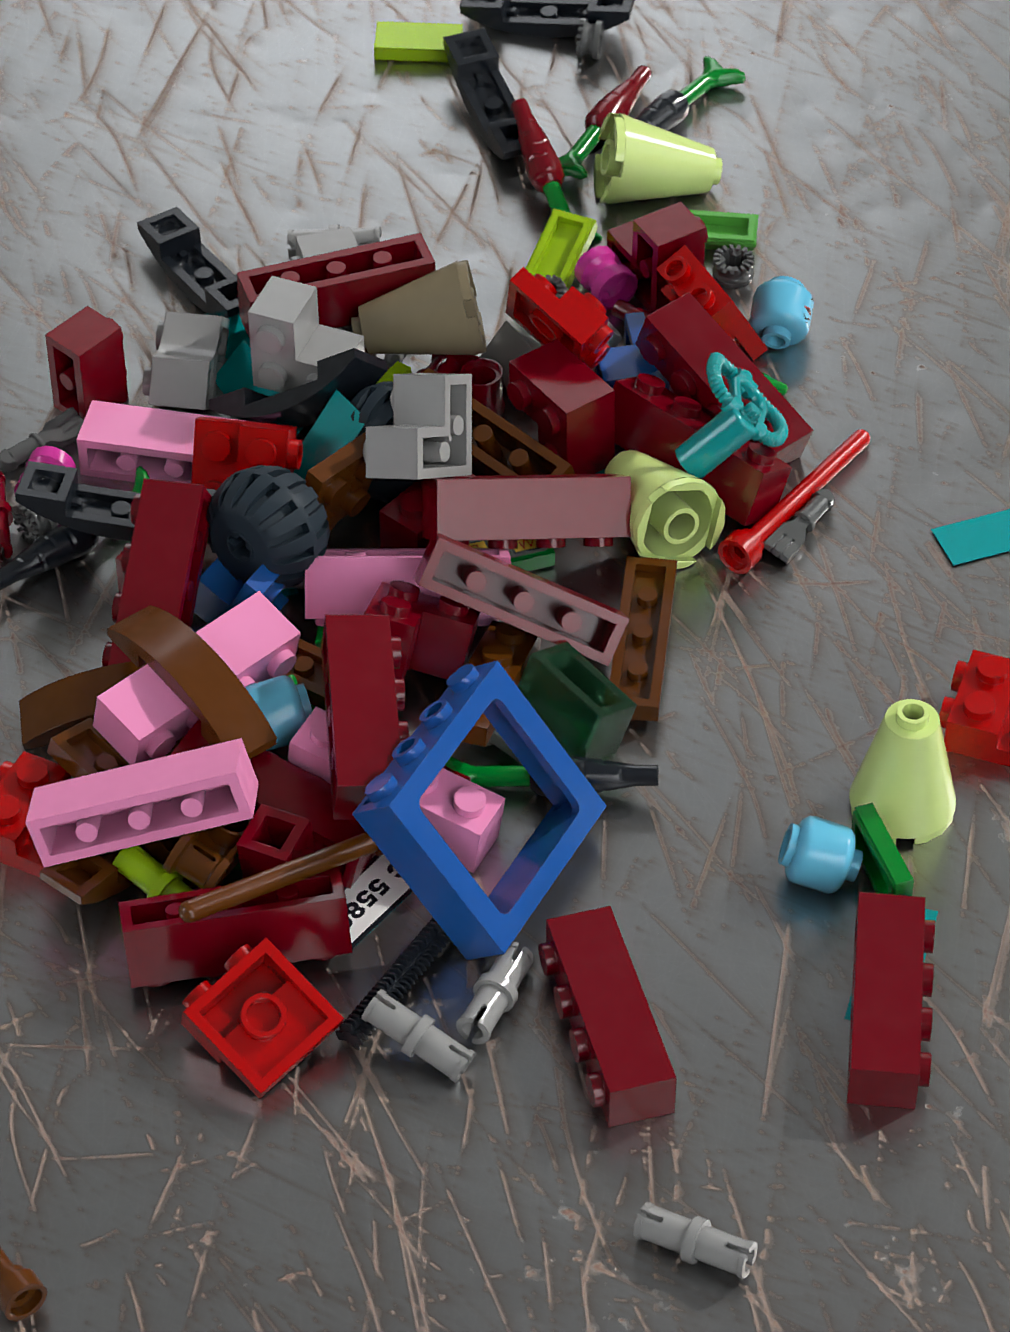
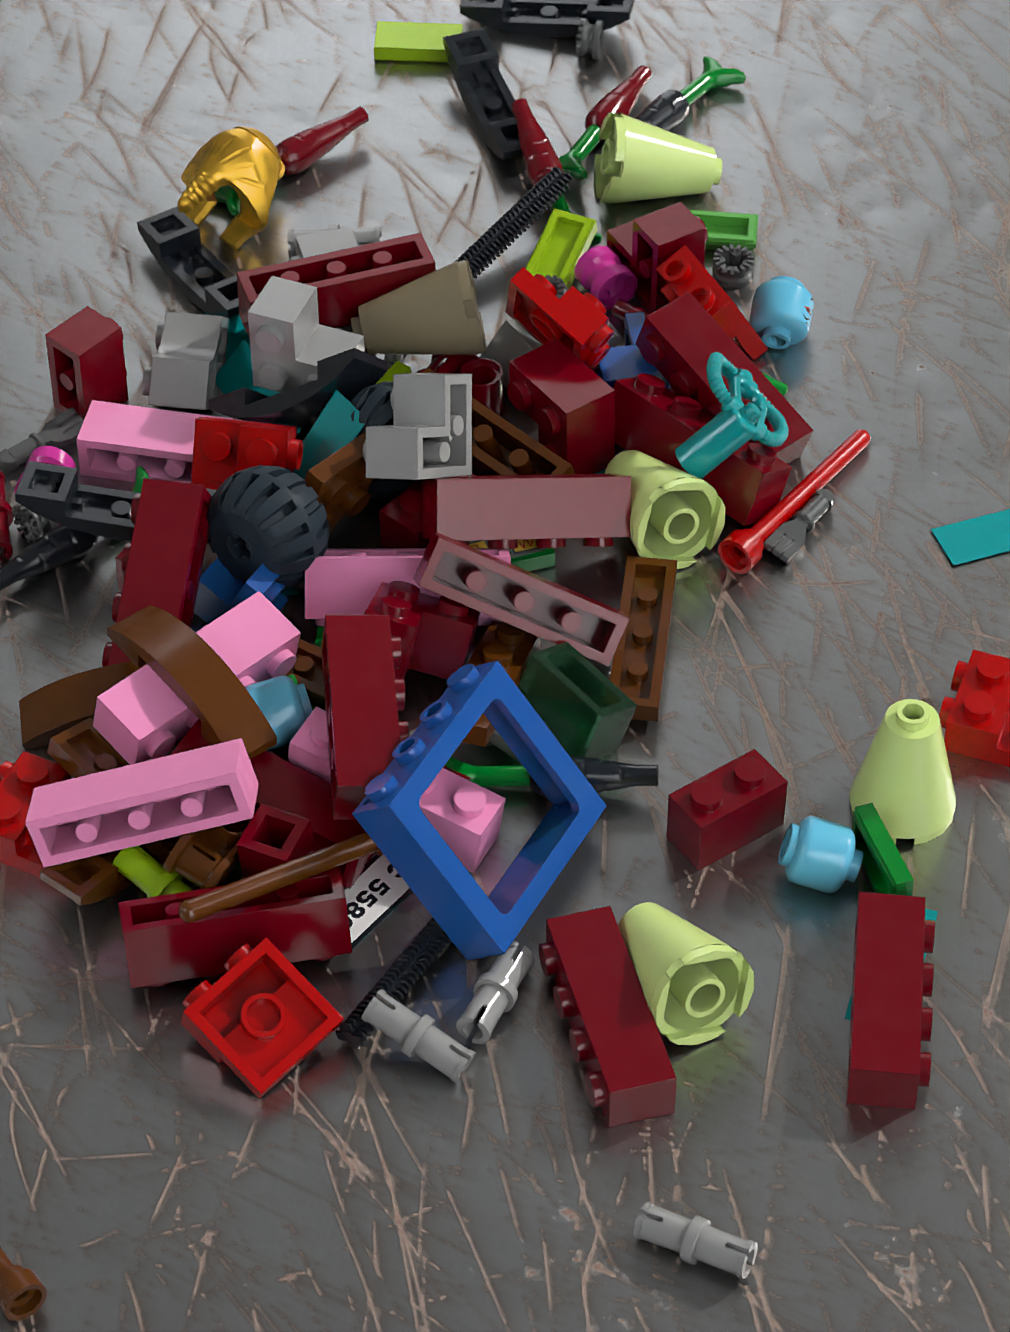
(237, 159): none -> pearl gold piece
(304, 150): none -> dark red piece
(516, 220): none -> black axle
(685, 974): none -> yellowish green cone
(726, 809): none -> dark red brick

